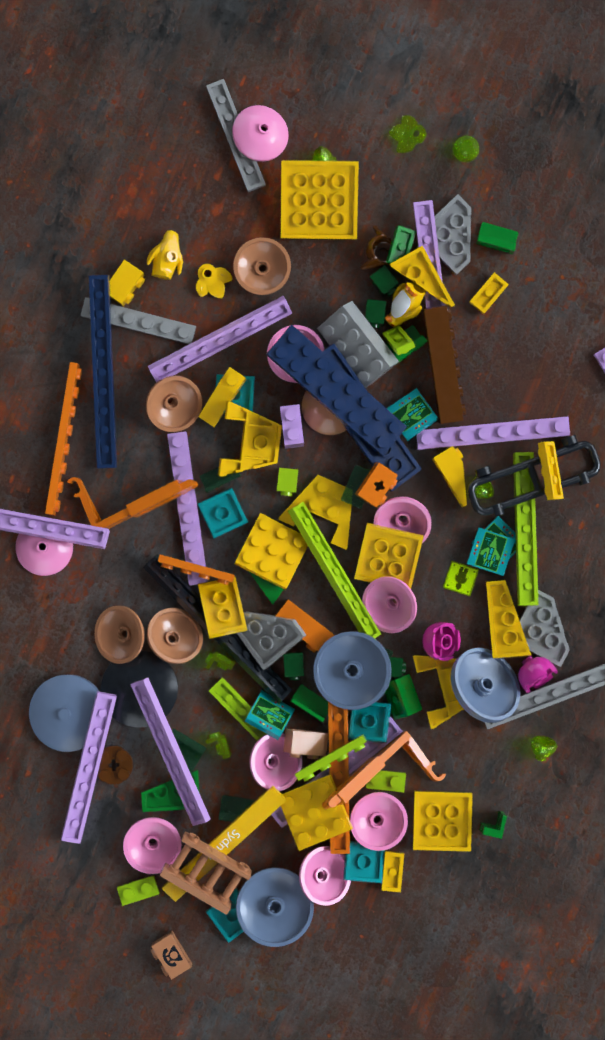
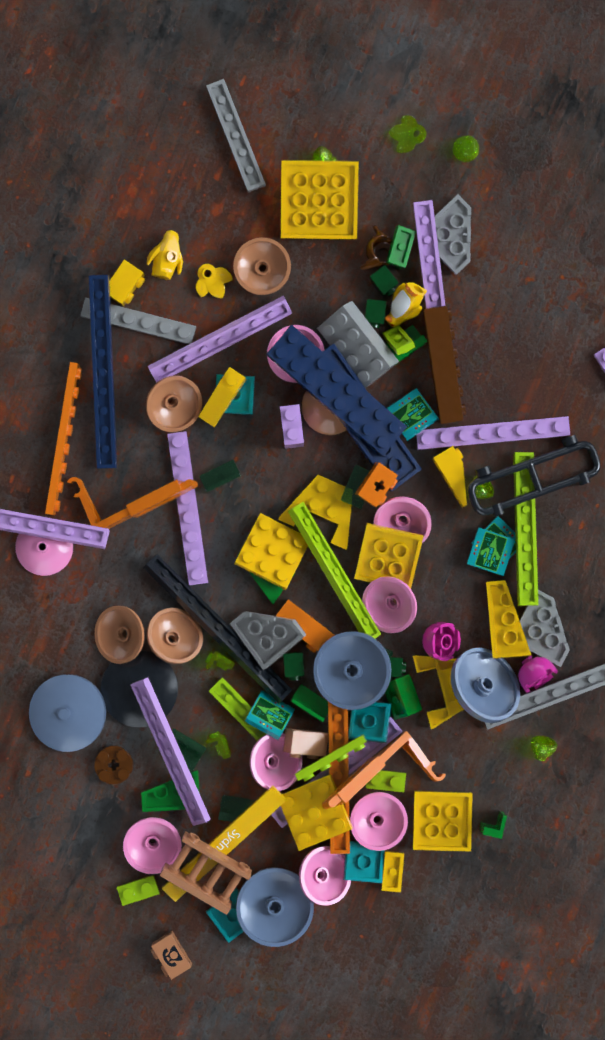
(88, 767): lavender plate -> none
(204, 572): orange plate -> none
(222, 513): teal tile -> none
(222, 608): yellow plate -> none
(253, 141): bright pink dish -> none
(259, 441): yellow wing -> none
(287, 481): lime brick -> none
(420, 270): yellow wing -> none
(460, 578): clear neon green sticker -> none
(488, 293): yellow plate -> none
(497, 238): green panel -> none
(550, 470): yellow plate -> none

